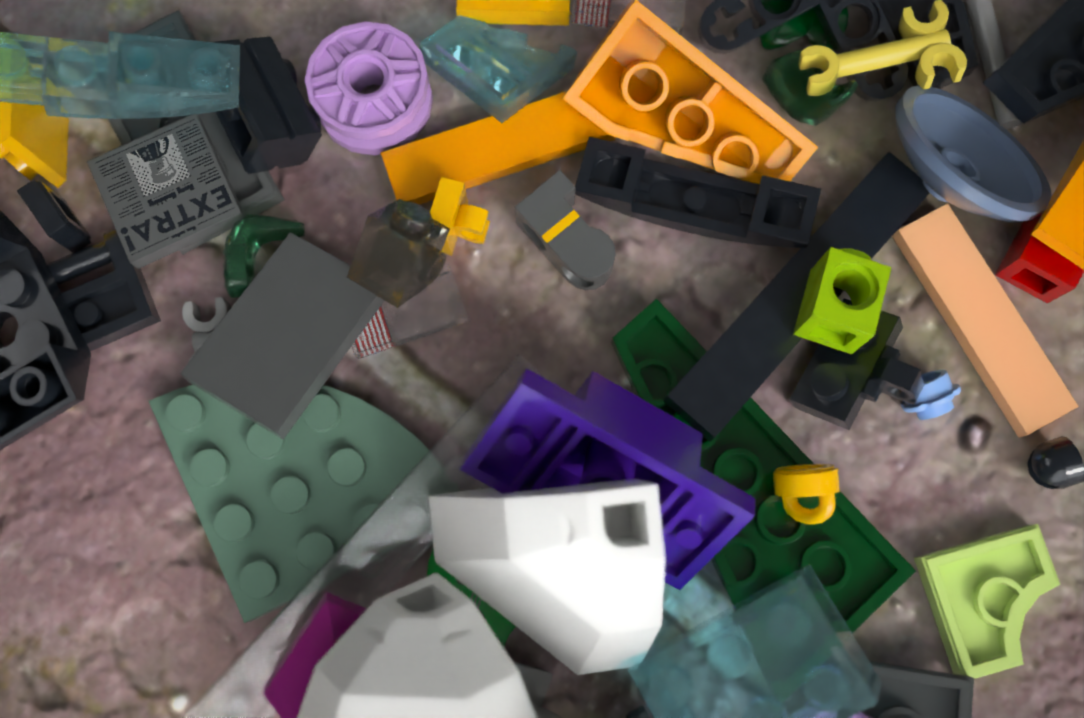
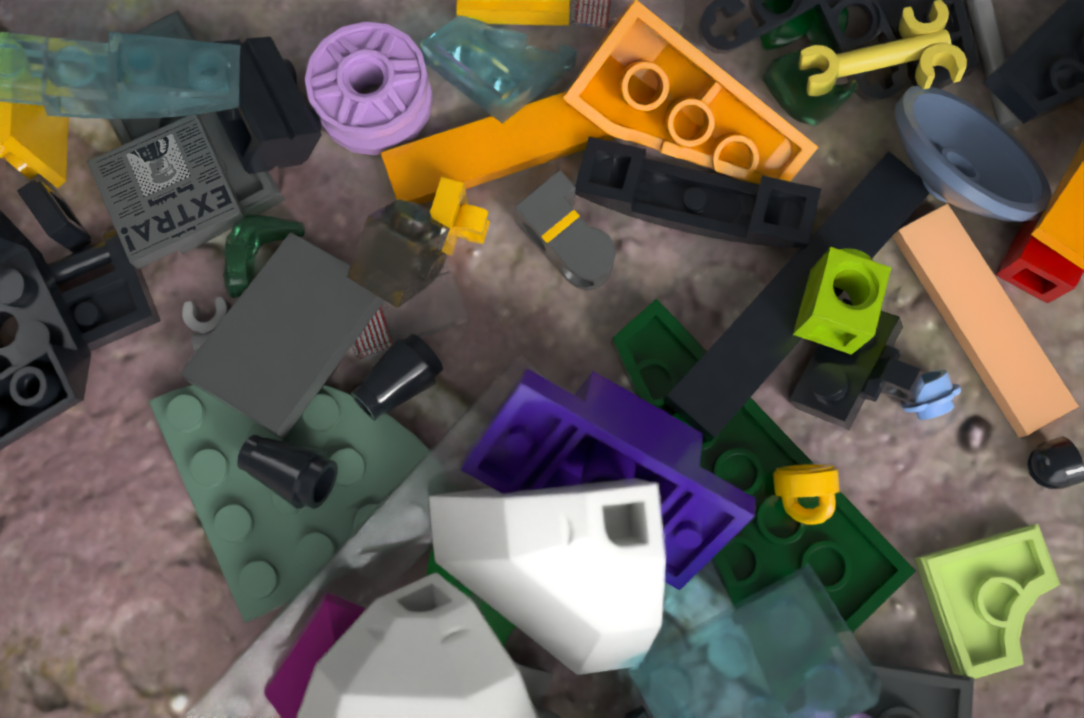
(290, 470): none -> black cone
(397, 377): none -> black cone

